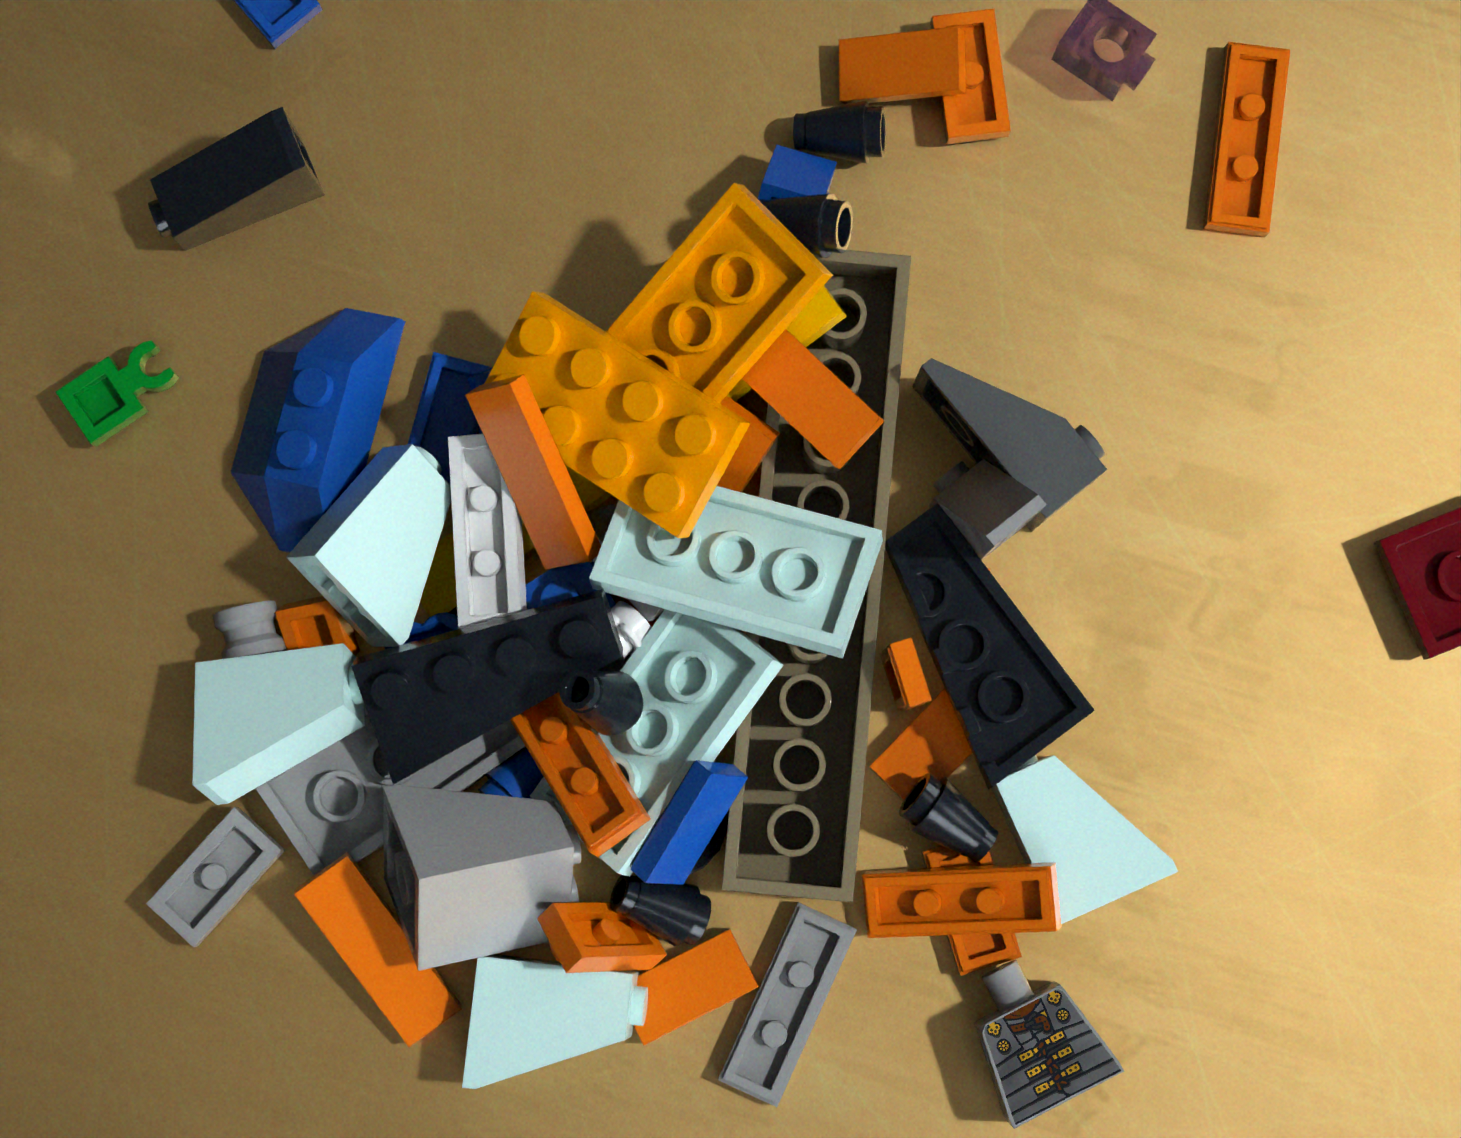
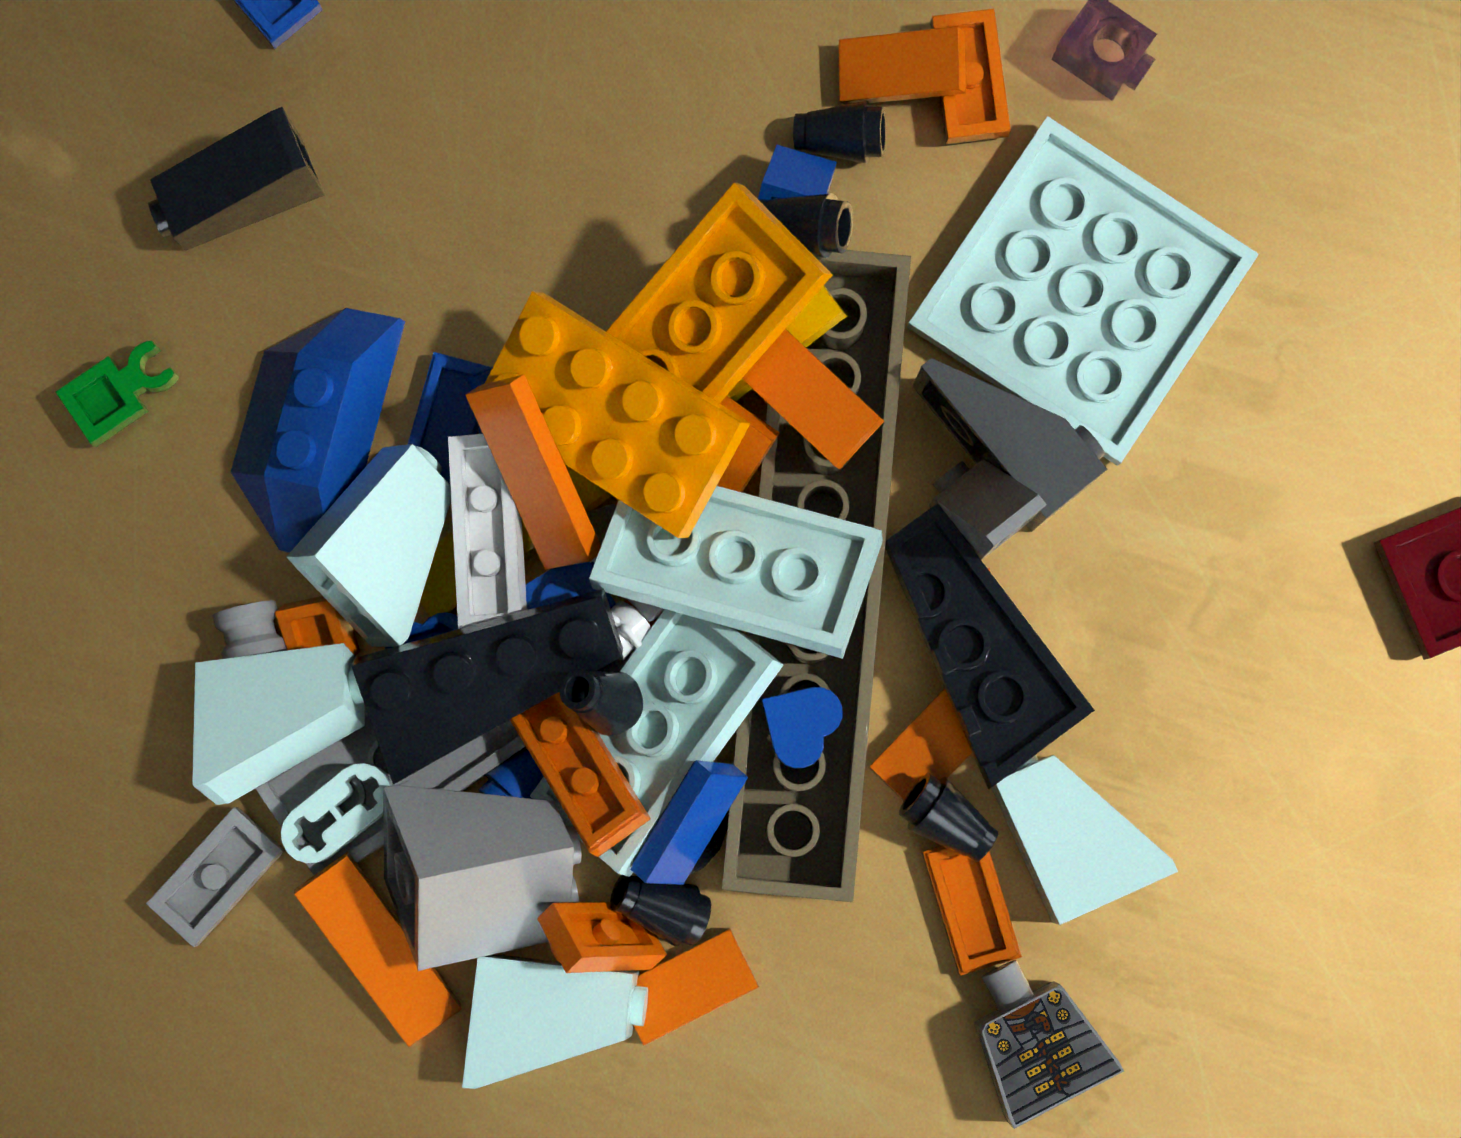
(327, 801): none -> light aqua beam
(787, 1004): light grey tile -> none
(800, 723): none -> blue tile
(905, 675): orange tile -> none
(962, 900): orange tile -> none
(1083, 289): none -> light aqua plate
(1246, 139): orange tile -> none

